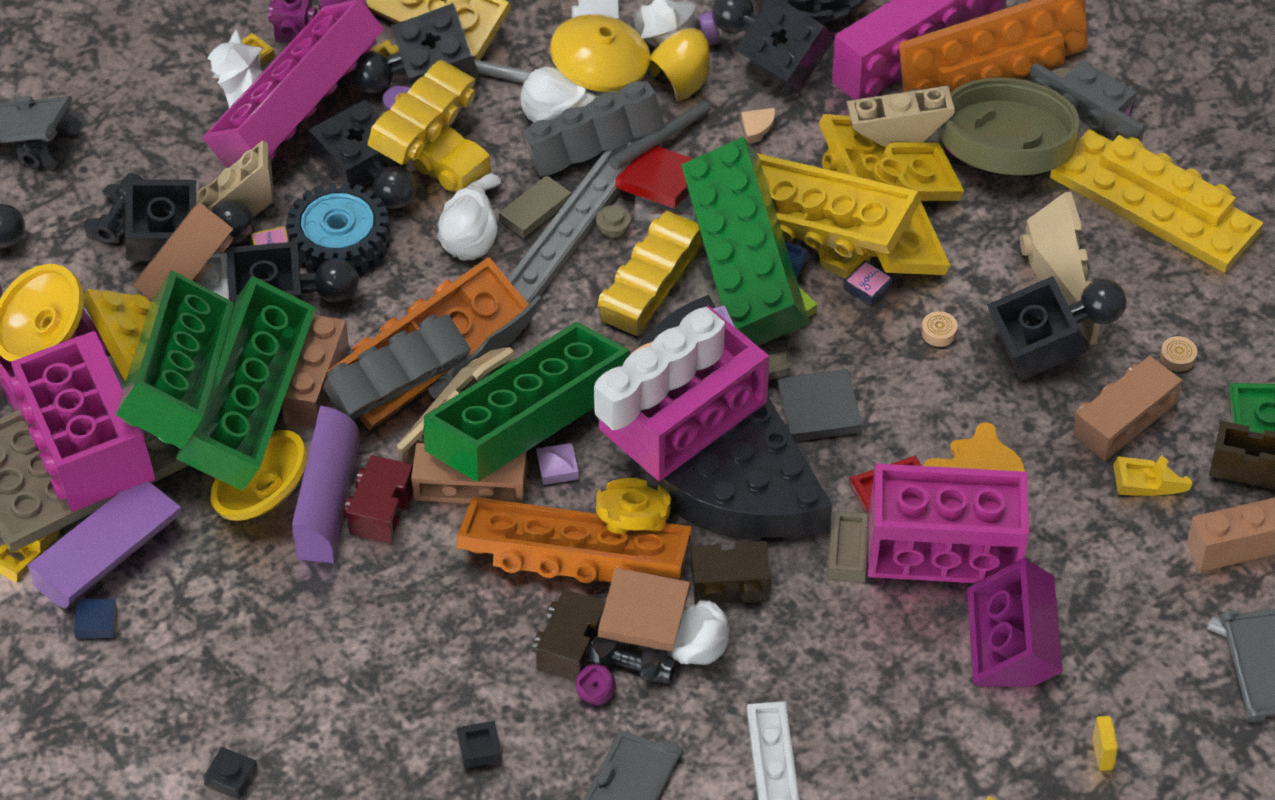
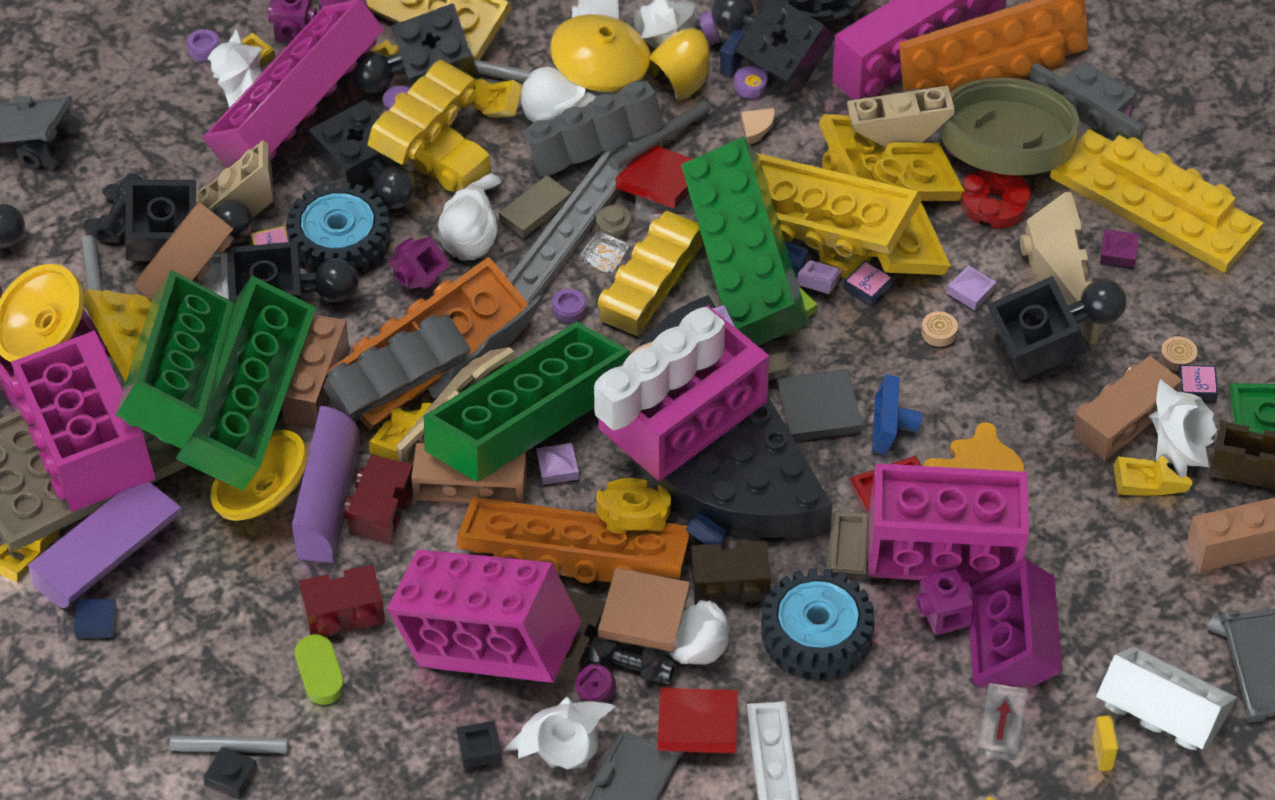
(91, 263): none -> light grey bar
(201, 44): none -> medium lavender tile
(235, 744): none -> light grey bar
(319, 669): none -> lime tile
(342, 602): none -> dark red brick
(393, 431): none -> yellow slope
(418, 263): none -> magenta brick
(485, 615): none -> dark pink brick
(497, 99): none -> yellow slope
(562, 733): none -> white hair
(569, 306): none -> medium lavender tile
(604, 252): none -> clear tile
(697, 720): none -> red tile
(706, 530): none -> dark blue tile
(729, 58): none -> dark blue tile
(750, 82): none -> medium lavender tile
(818, 276): none -> lavender tile
(833, 645): none -> wheel
(890, 417): none -> blue tile
(945, 601): none -> magenta brick
(971, 287): none -> lavender tile
(1002, 722): none -> clear tile
(1003, 213): none -> red plate
(1119, 248): none -> magenta tile
(1165, 698): none -> white slope
(1182, 428): none -> white hair
(1199, 381): none -> bright pink tile

